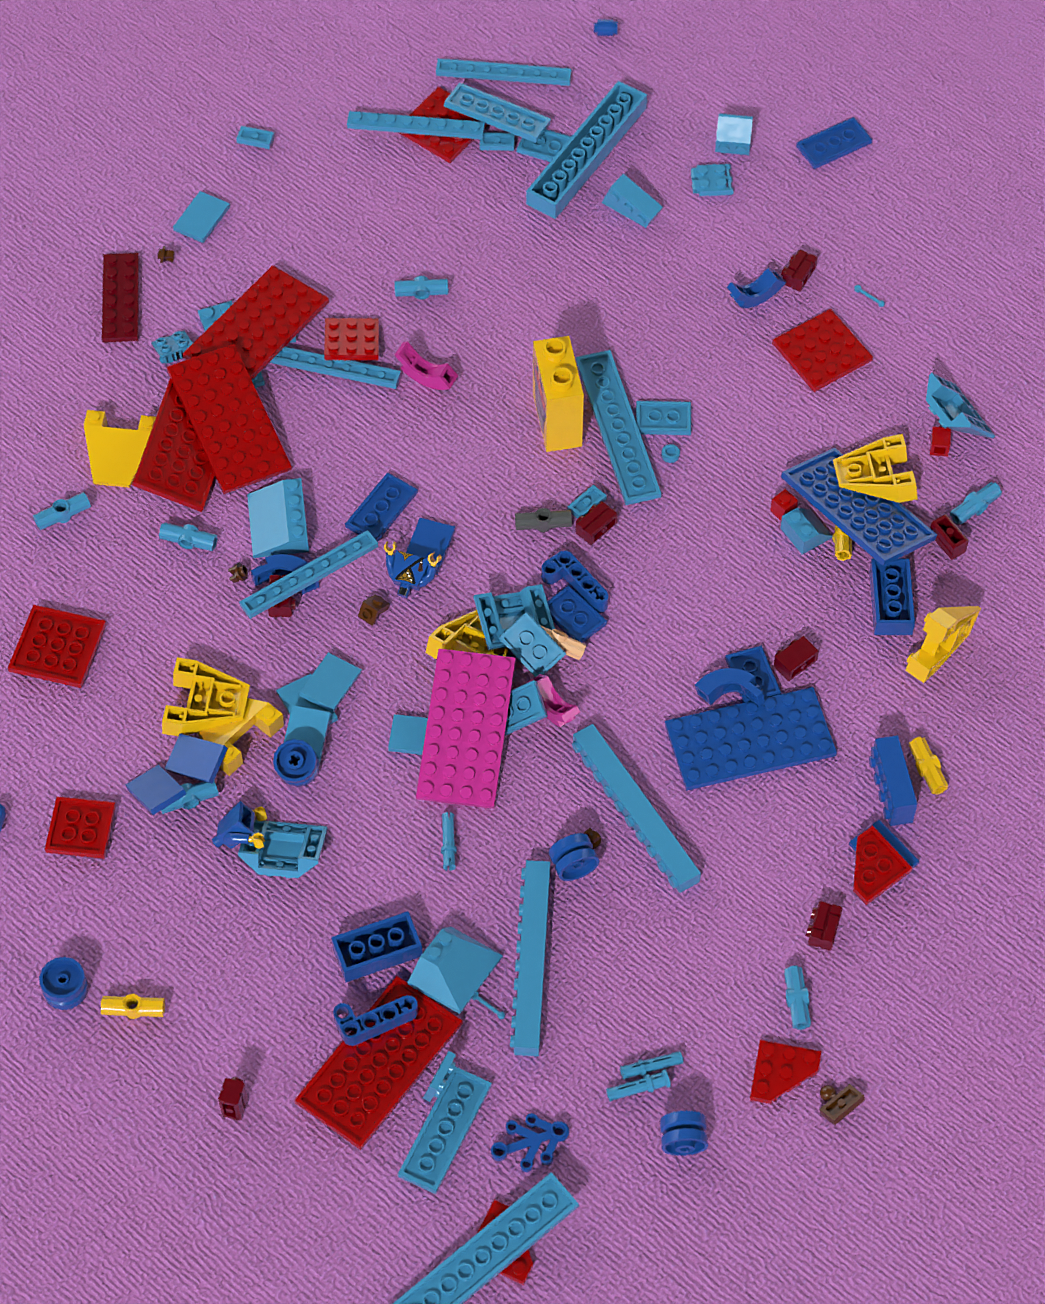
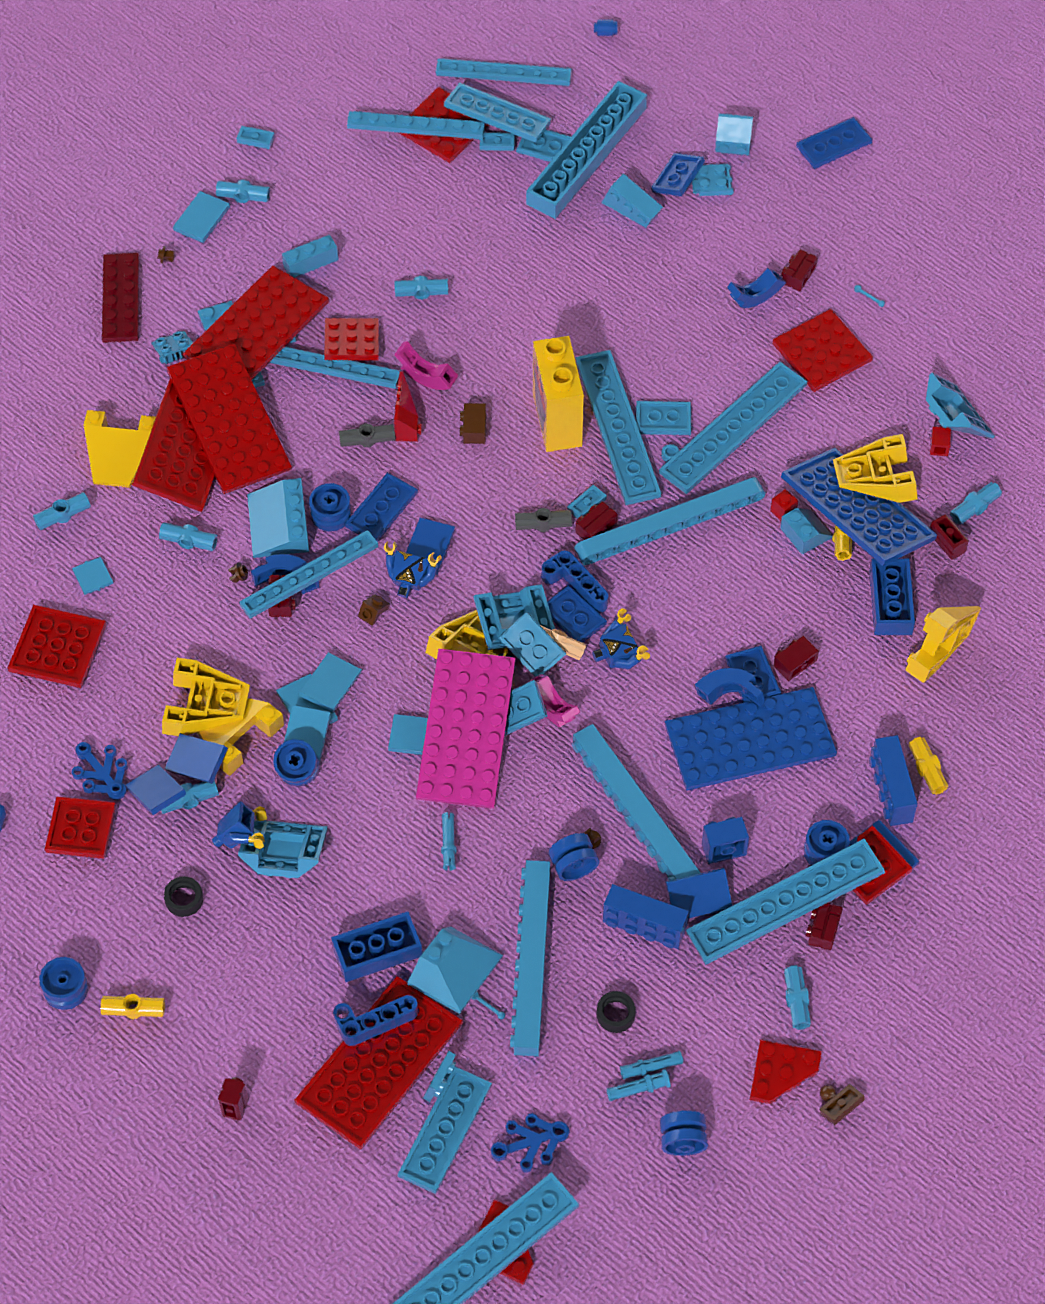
(92, 575): none -> dark azure piece
(102, 772): none -> blue plant
(186, 910): none -> black tyre
(242, 191): none -> dark azure piece
(310, 256): none -> dark azure brick
(330, 507): none -> blue wheel
(375, 435): none -> dark grey piece
(405, 415): none -> red wedge
(474, 423): none -> reddish brown brick
(611, 1026): none -> black tyre
(619, 646): none -> blue torso
(645, 916): none -> blue brick
(669, 521): none -> dark azure beam
(677, 174): none -> blue tile
(700, 893): none -> blue tile
(725, 840): none -> blue brick
(732, 427): none -> dark azure plate
(785, 901): none -> dark azure plate
(824, 840): none -> blue wheel

